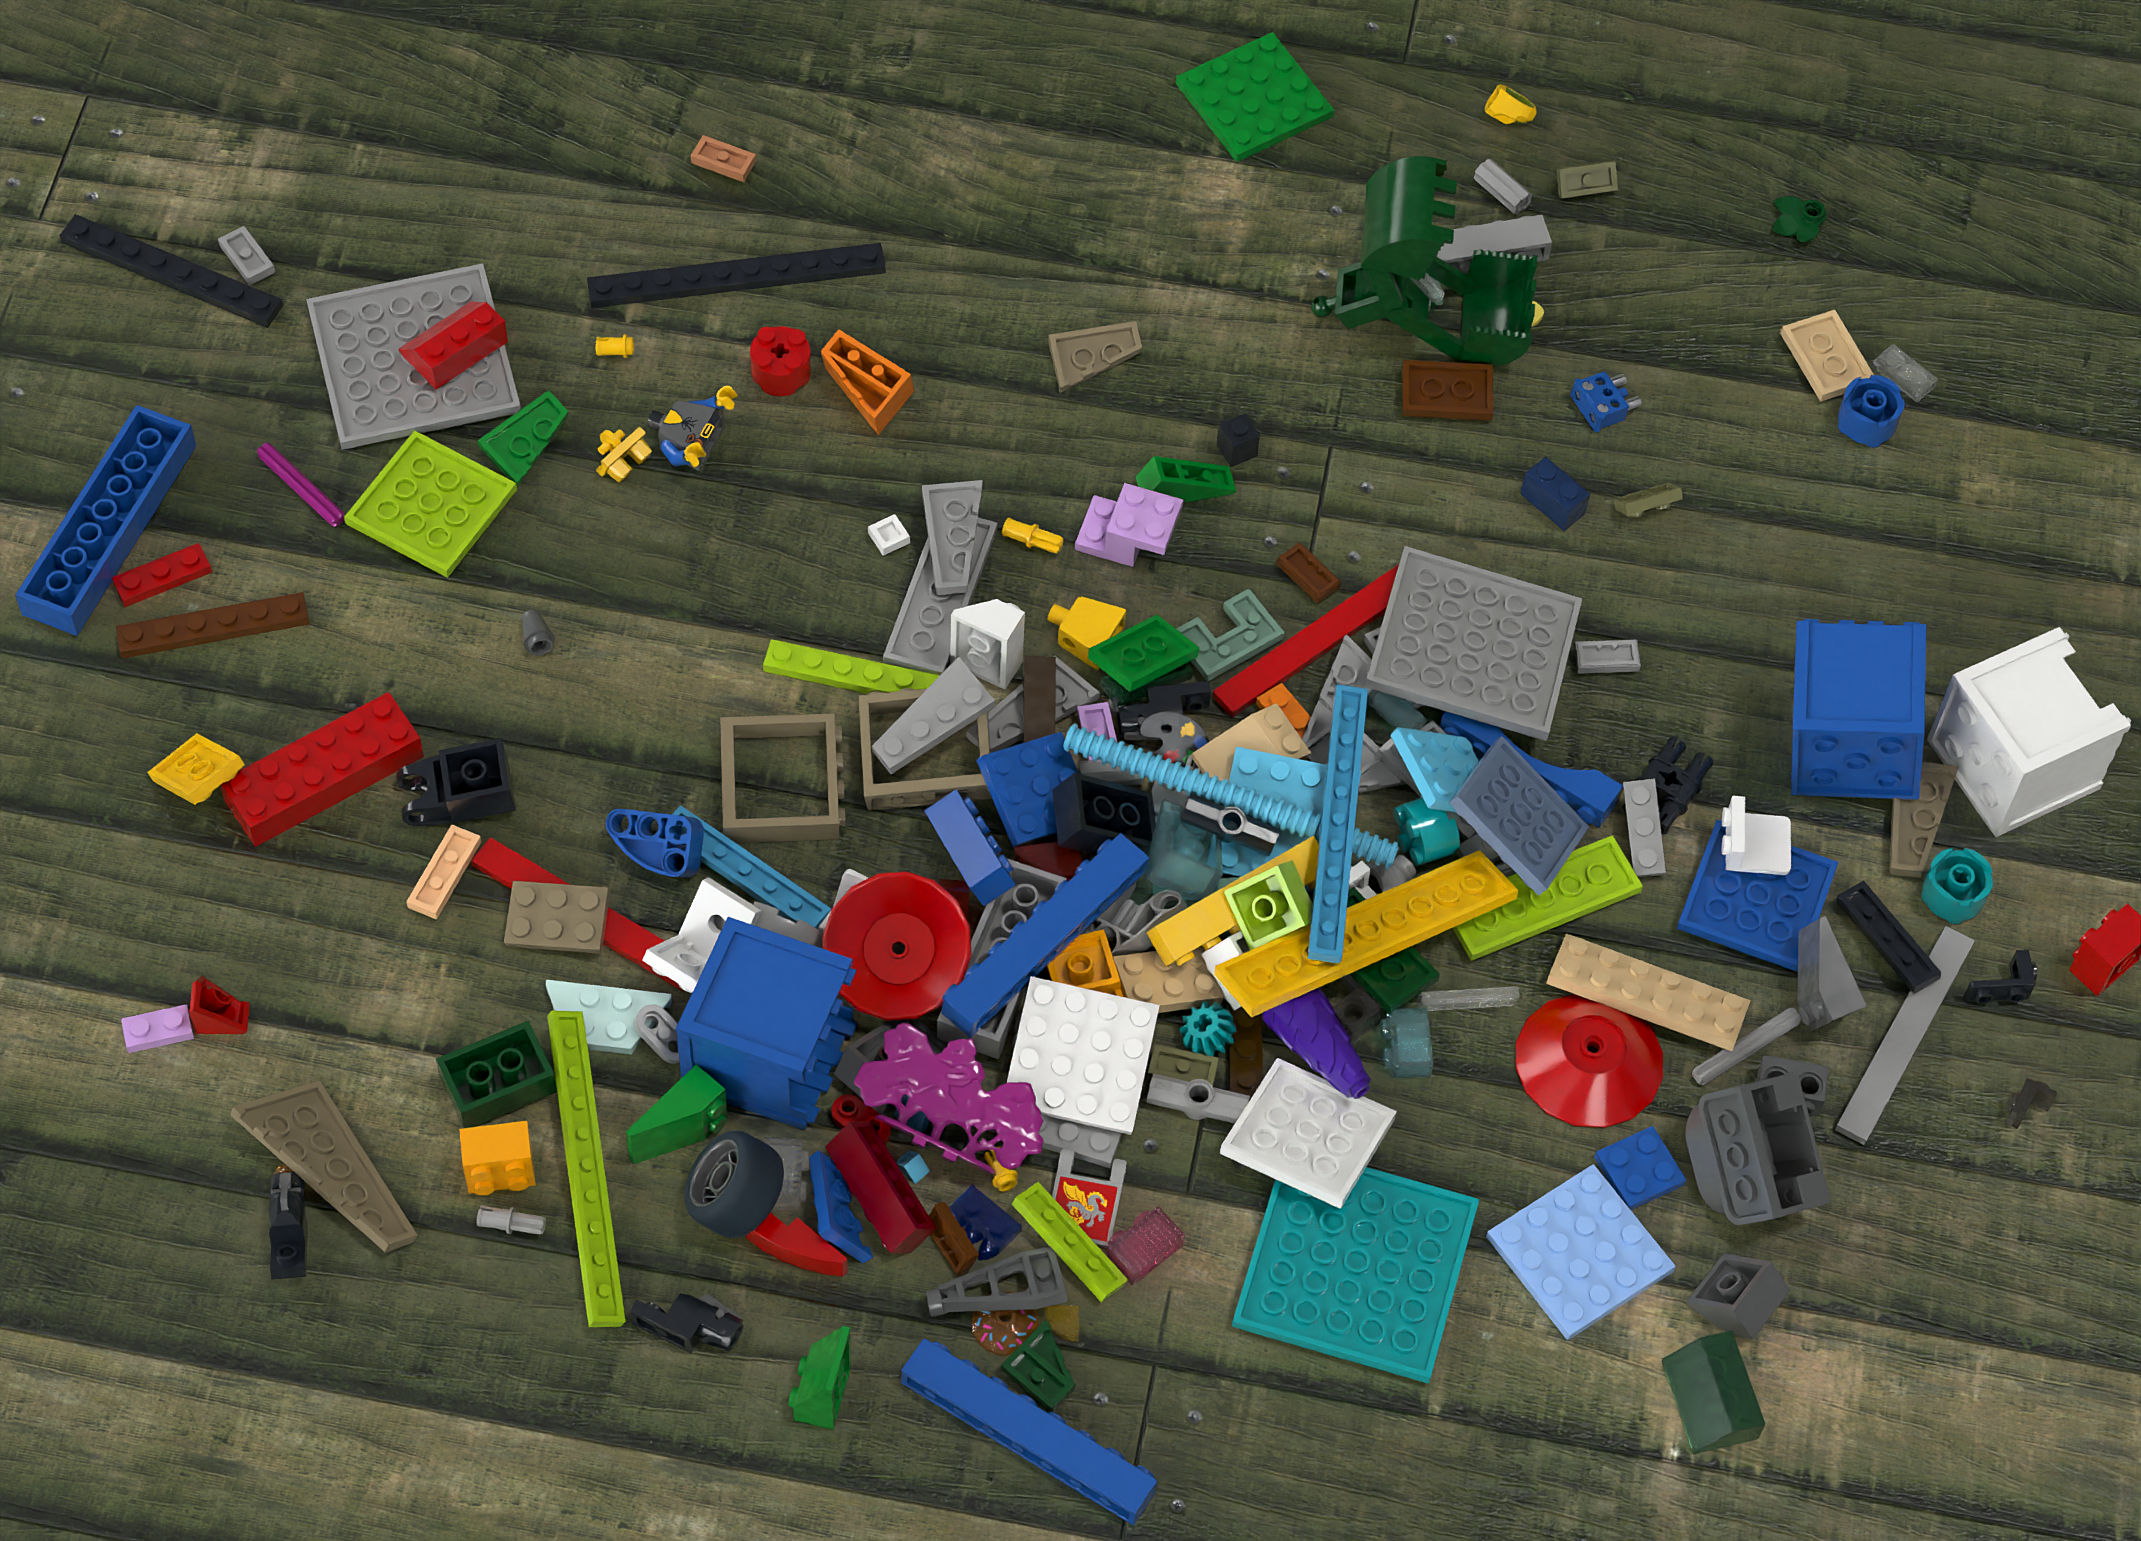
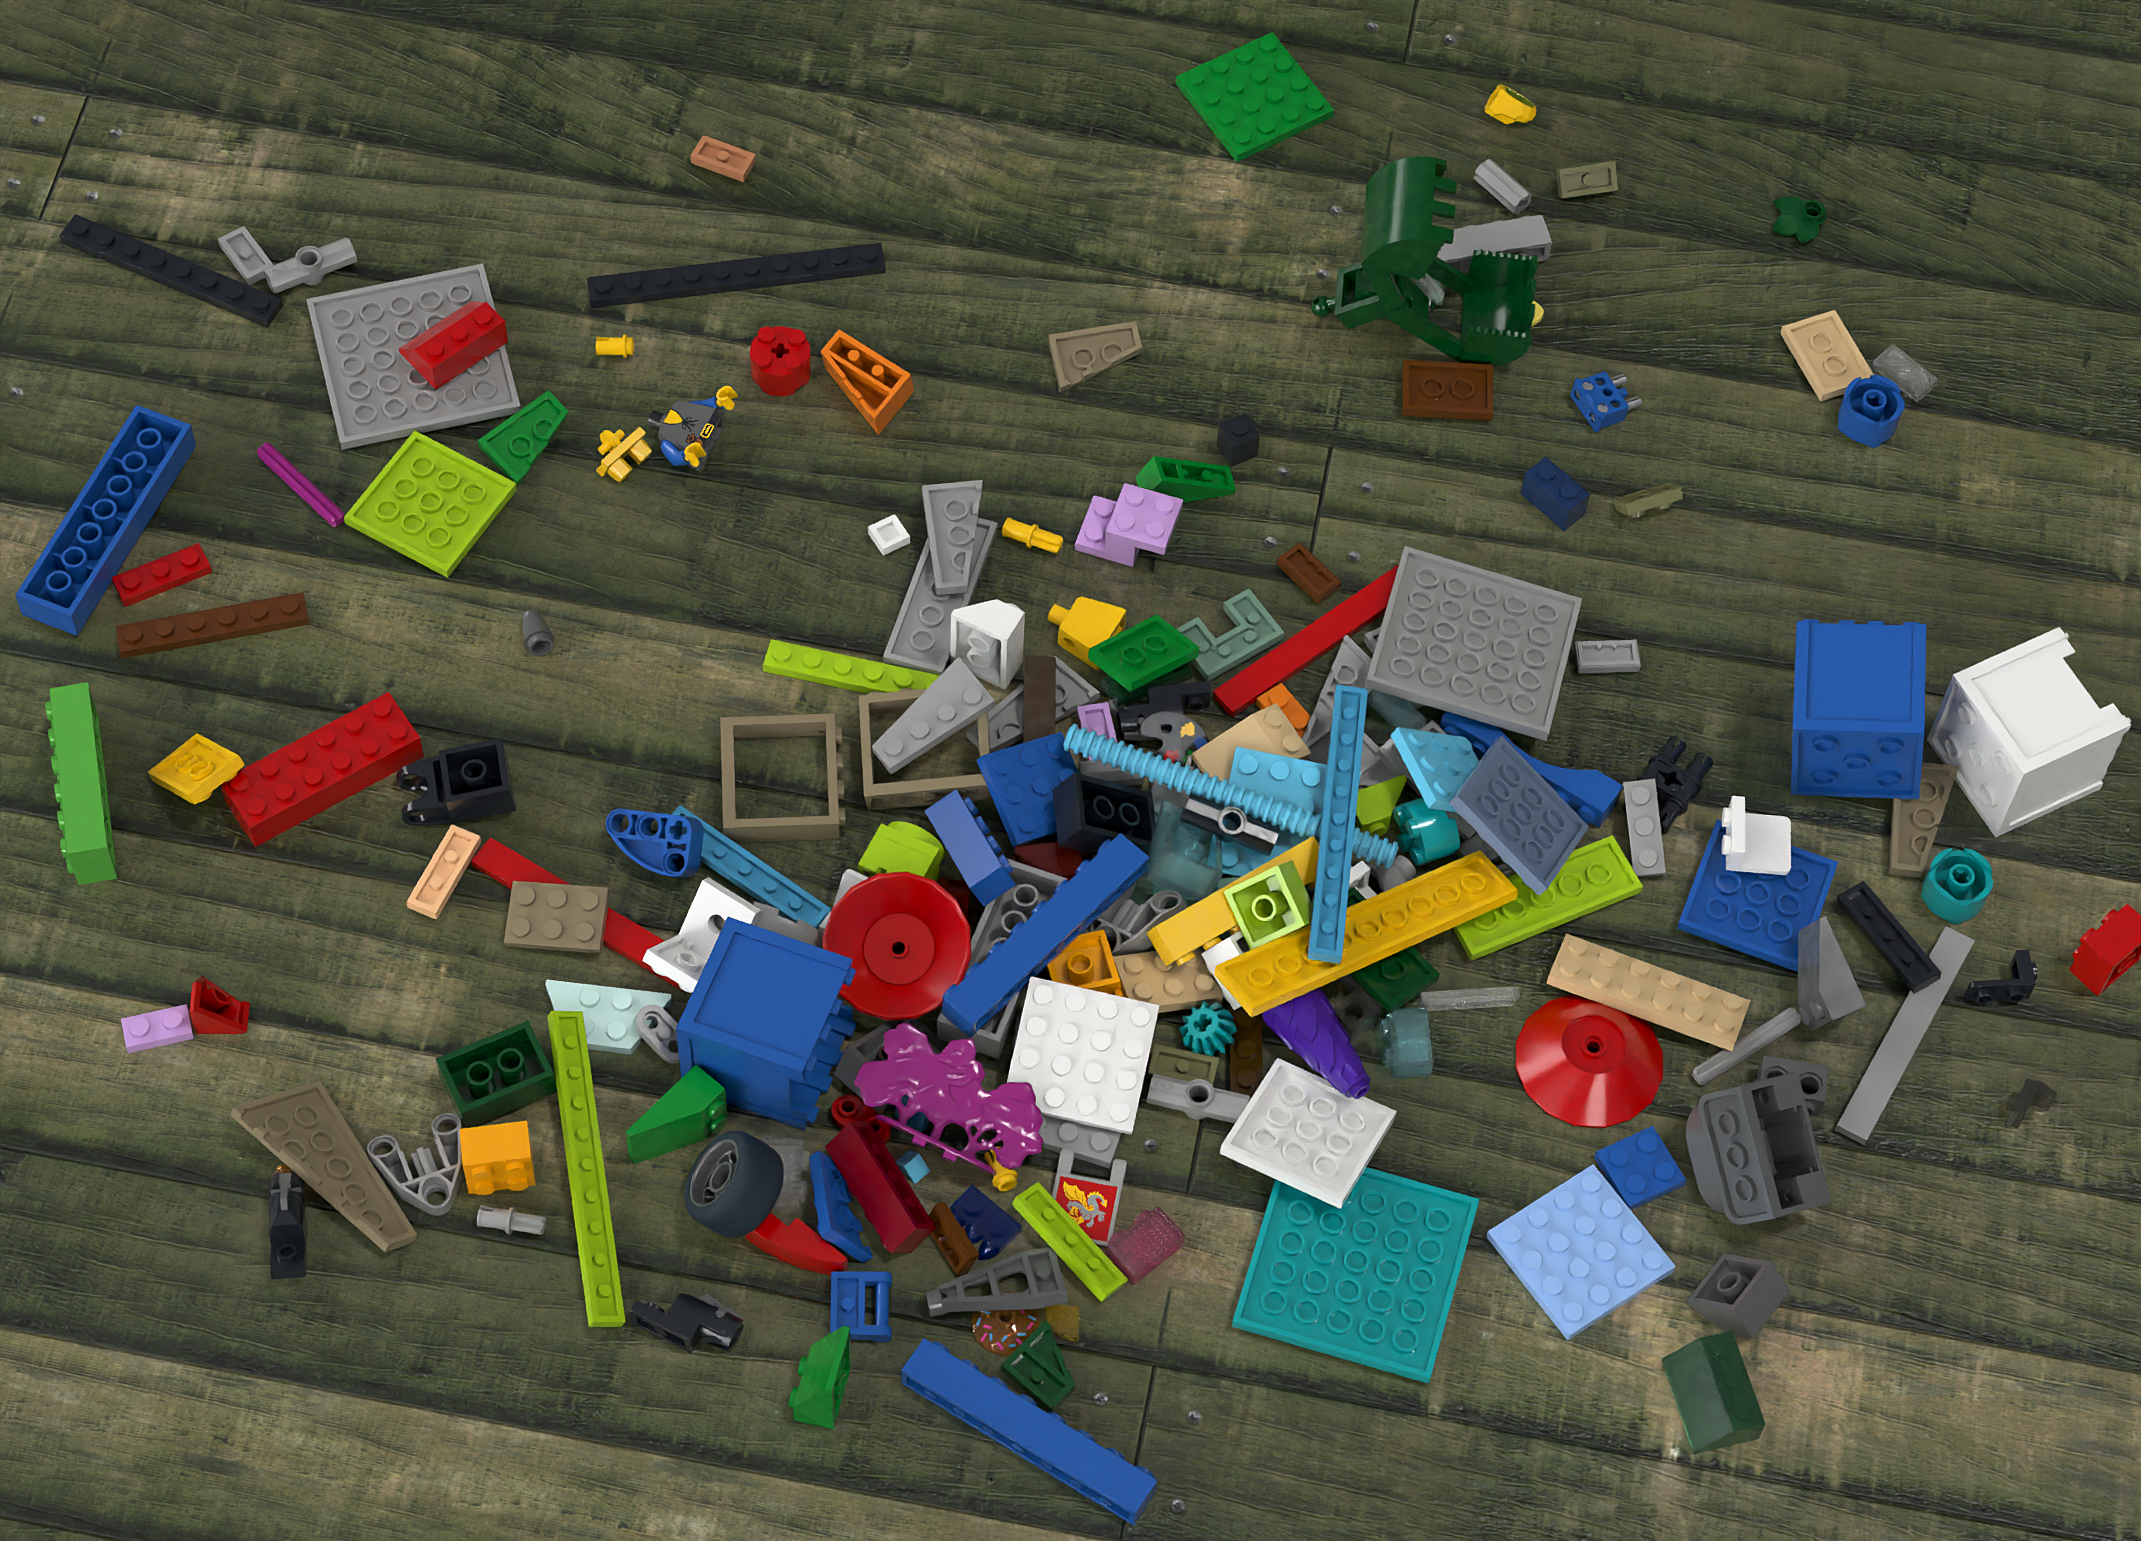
(81, 784): none -> bright green brick
(310, 265): none -> light grey piece
(416, 1191): none -> light grey connector
(849, 1304): none -> blue plate
(902, 849): none -> lime piece
(1376, 805): none -> lime slope

